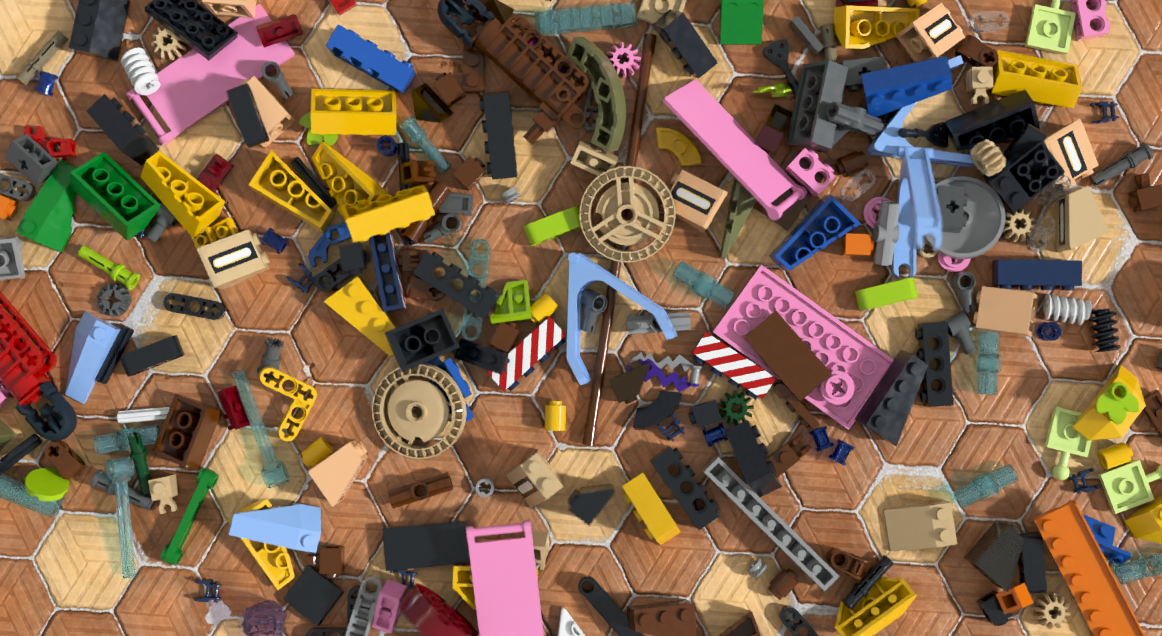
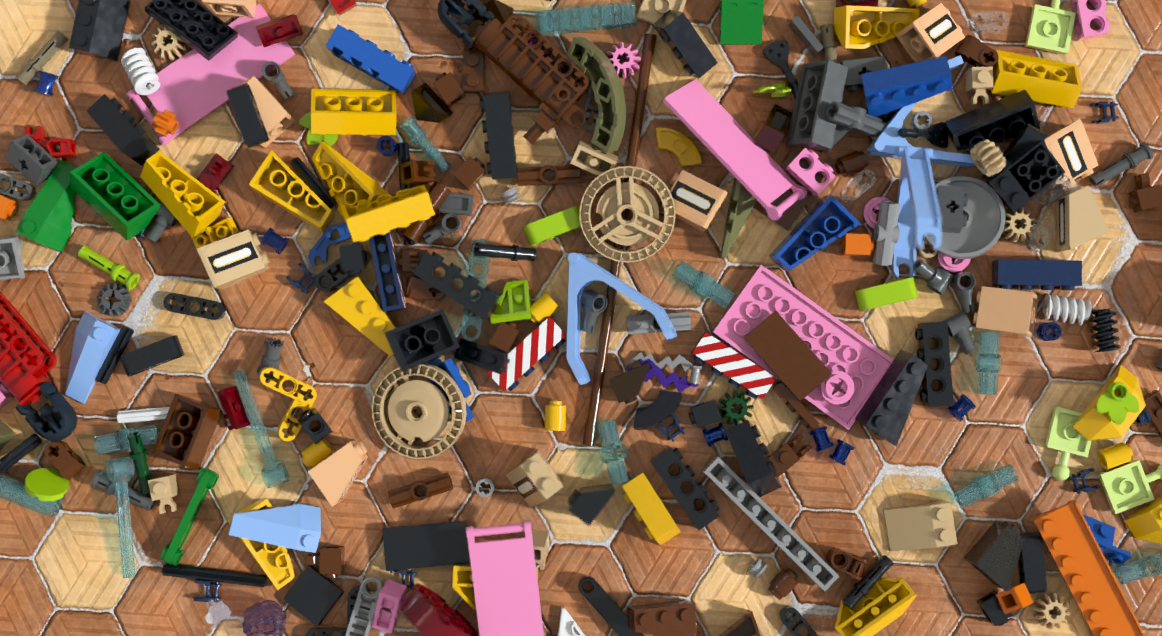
(165, 123): none -> orange gear
(214, 575): none -> black axle
(320, 430): none -> black brick
(499, 251): none -> black pin
(534, 175): none -> reddish brown piece
(613, 452): none -> clear light blue piece
(921, 114): none -> light grey bush
(937, 278): none -> dark grey pin
(968, 405): none -> clear blue bush
(1143, 417): none -> dark blue bush

